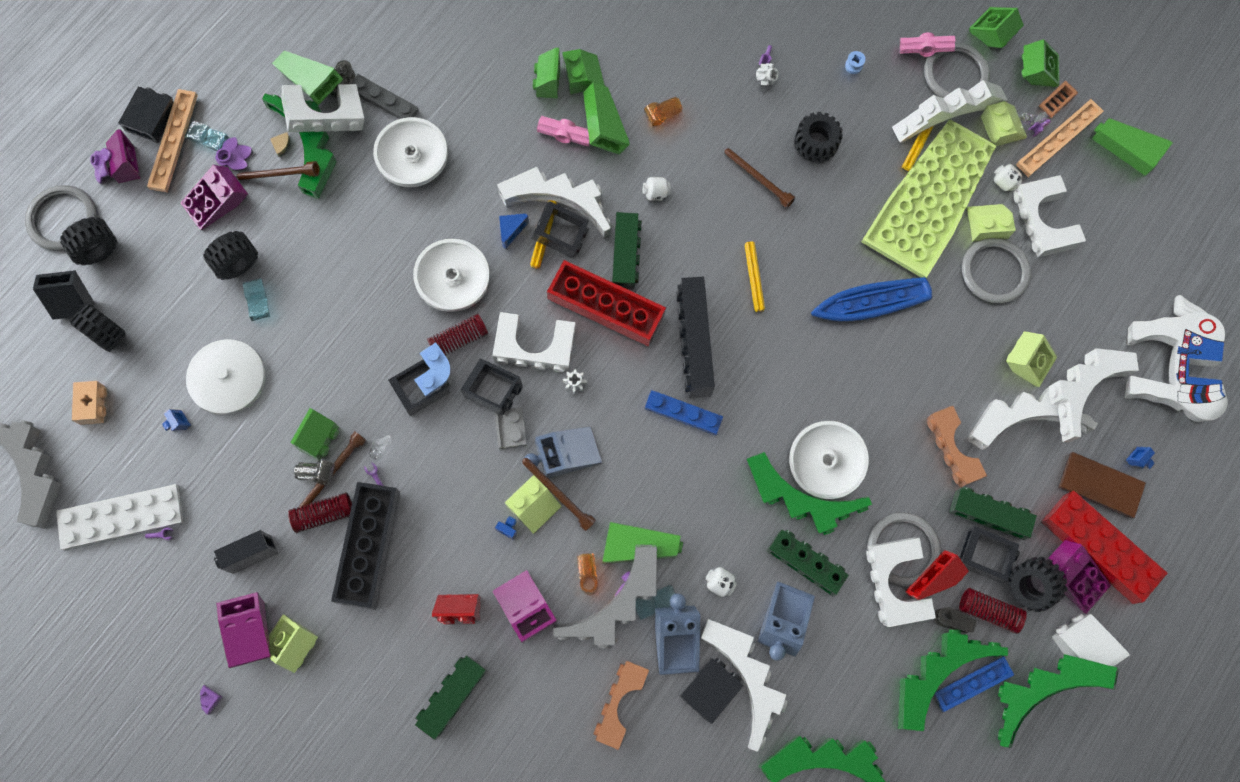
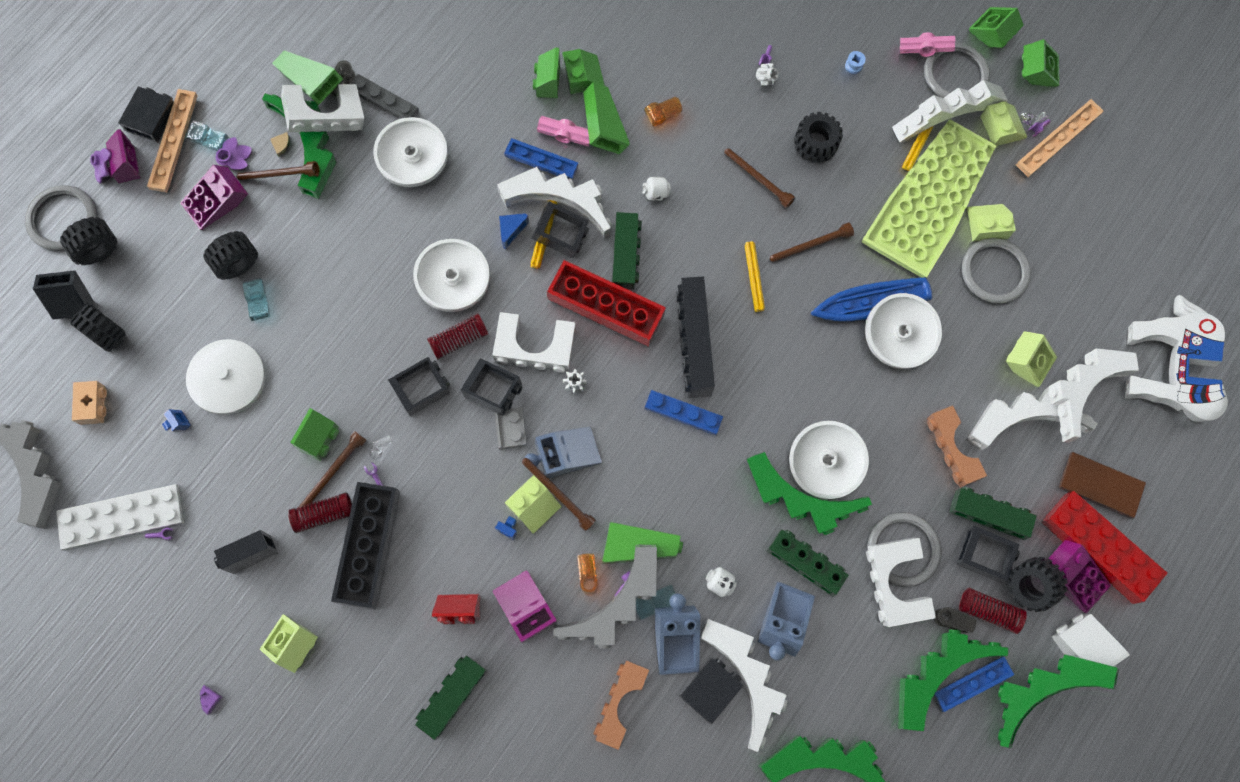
(244, 629): magenta slope -> none
(318, 472): clear smoke piece -> none
(438, 372): light blue plate -> none
(540, 158): none -> blue plate
(846, 230): none -> reddish brown piece
(903, 331): none -> white dish
(939, 576): red slope -> none
(1007, 177): white head -> none
(1044, 238): white arch -> none
(1068, 90): nougat slope -> none
(1131, 144): bright green slope -> none
(1141, 457): blue tile -> none

